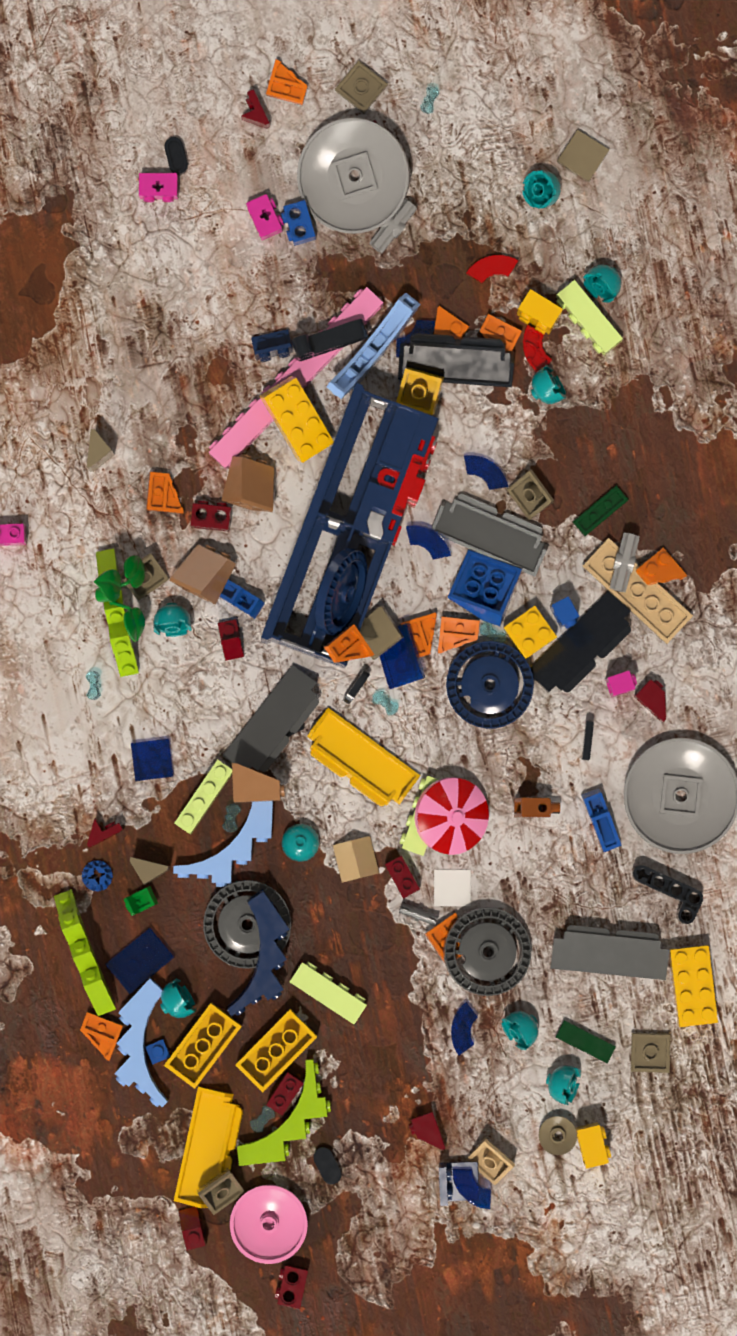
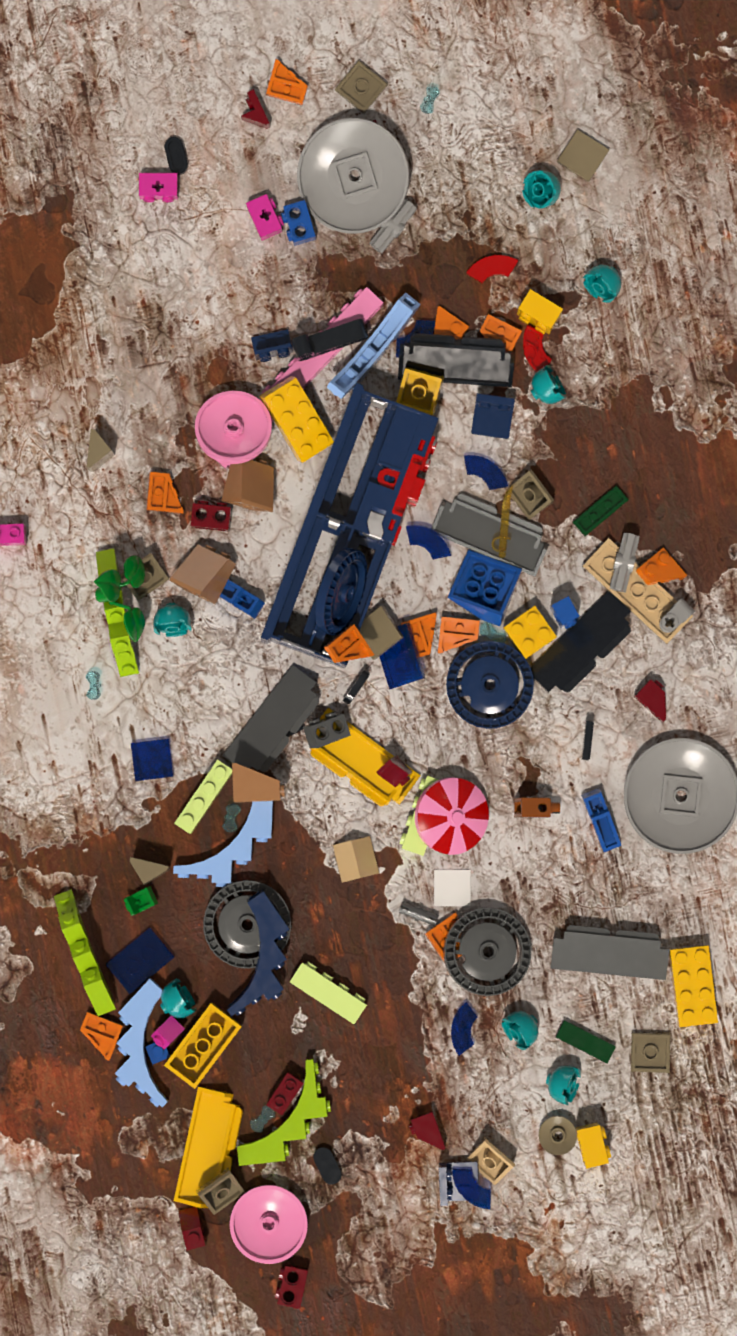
(97, 835): dark red slope -> none
(105, 880): blue gear -> none
(167, 1032): none -> dark pink brick
(230, 640): dark red slope -> none
(233, 427): none -> bright pink dish
(276, 1050): yellow brick -> none
(300, 842): teal cylinder -> none
(327, 733): none -> dark grey brick
(390, 706): clear light blue piece -> none
(395, 772): none -> dark red slope
(402, 877): dark red brick -> none
(492, 416): none -> dark blue bracket
(504, 525): none -> clear yellow sword
(589, 318): yellowish green brick -> none
(621, 683): dark pink brick -> none
(665, 889): black beam -> none
(678, 614): none -> light grey piece

